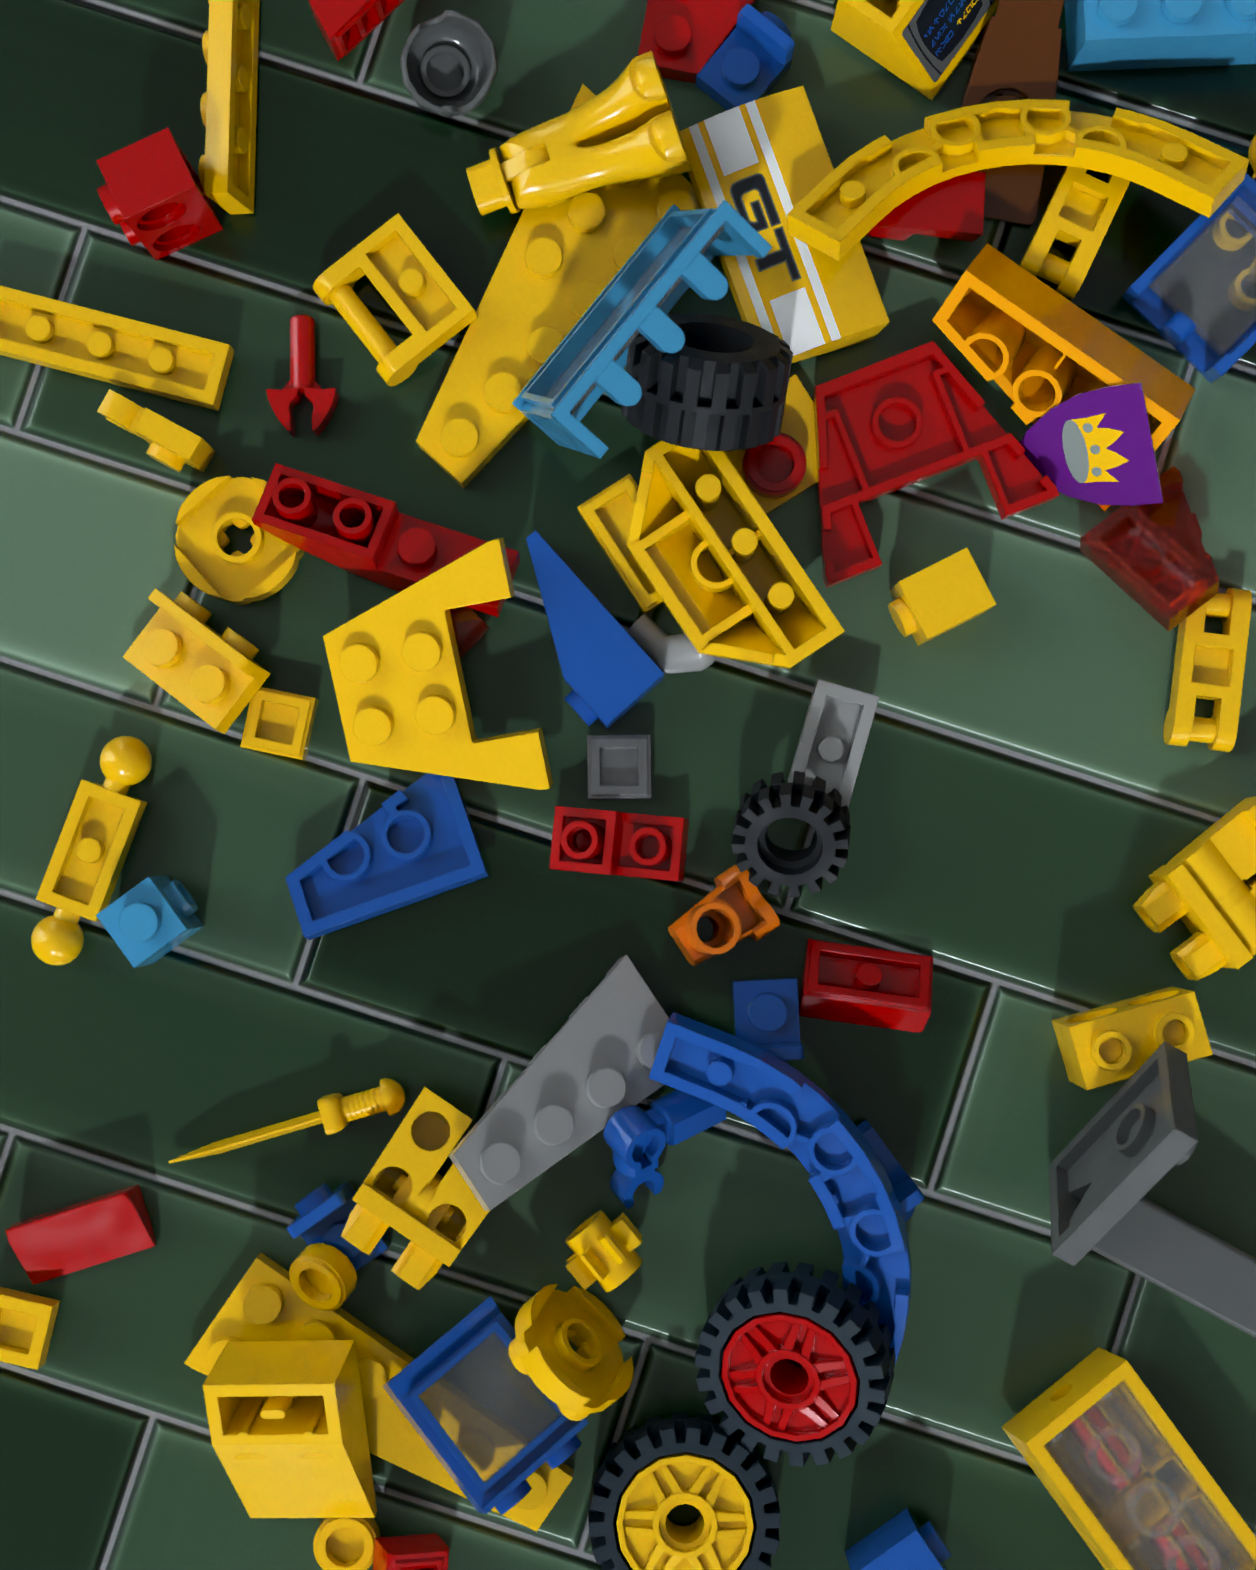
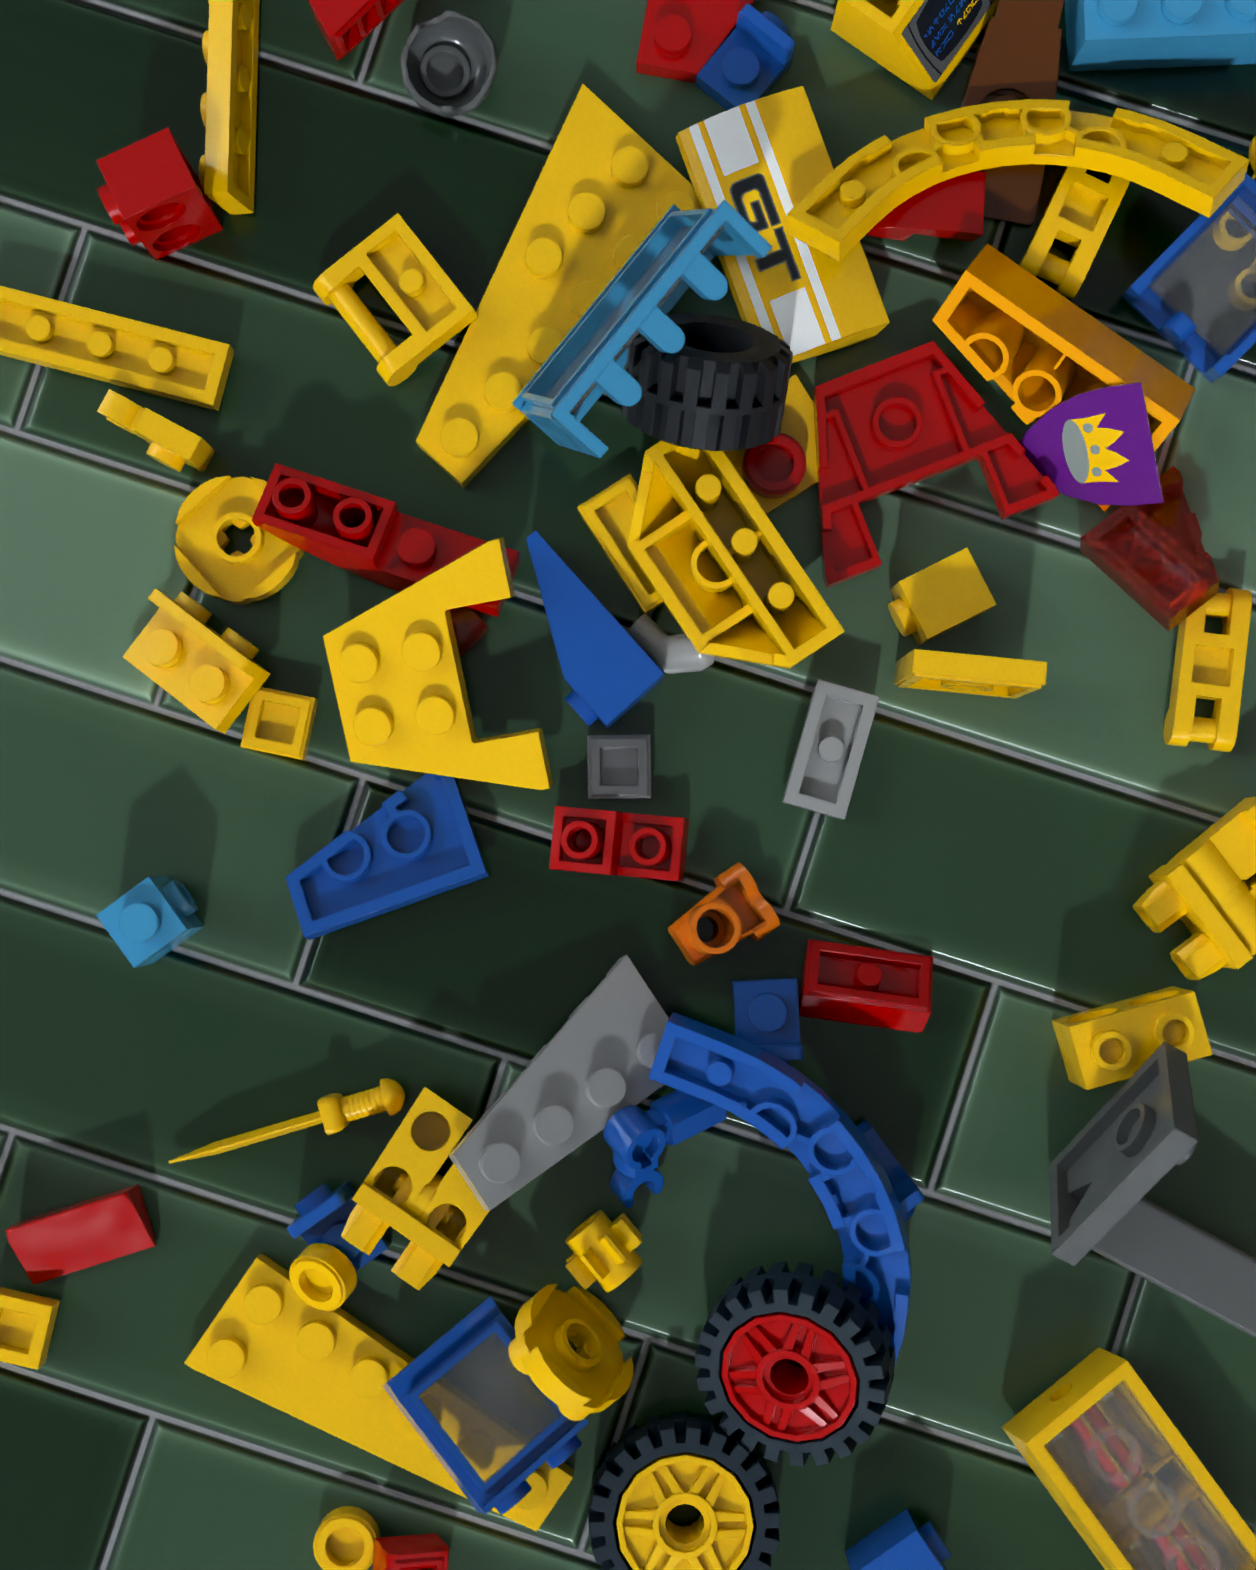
(91, 850): yellow plate -> none
(292, 1428): yellow slope -> none
(303, 380): red bar -> none
(606, 141): yellow piece -> none
(787, 866): black tyre -> none
(969, 674): none -> yellow tile

